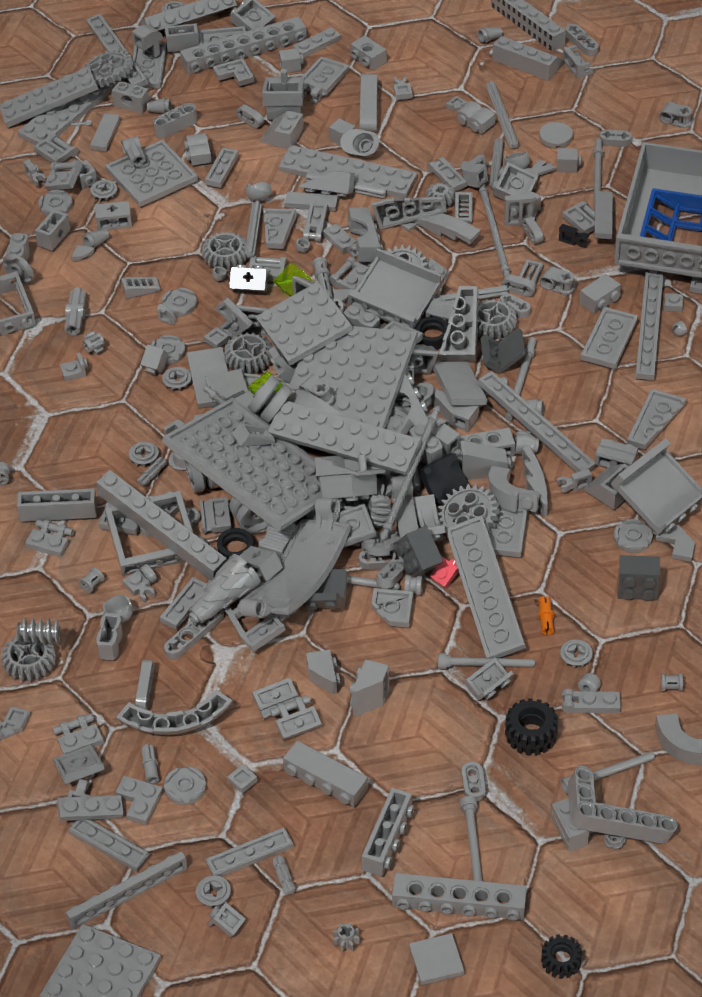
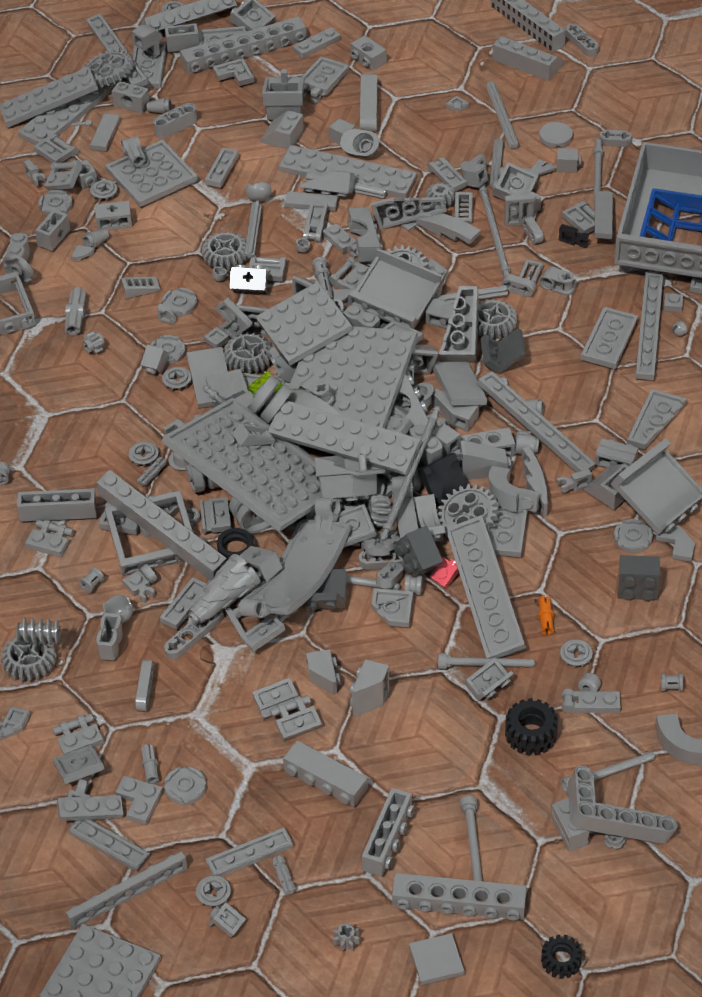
(74, 369): light grey bracket -> none
(175, 722): light grey brick -> none
(197, 149): light grey brick -> none
(242, 779): light grey plate -> none
(250, 116): light grey beam -> none
(276, 540): light grey brick -> none
(278, 226): light grey wing -> none
(284, 279): clear neon green piece -> none
(290, 60): light grey brick -> none
(402, 89): light grey plate -> none
(432, 323): black tyre -> none
(473, 783): light grey plate -> none
(475, 117): light grey brick -> none
(488, 34): light grey cone -> none
(518, 159): light grey hair -> none
(521, 306): light grey beam -> none
(529, 353): light grey bar -> none
(575, 62): light grey hinge -> none
(600, 293): light grey brick -> none
(676, 114): light grey piece -> none

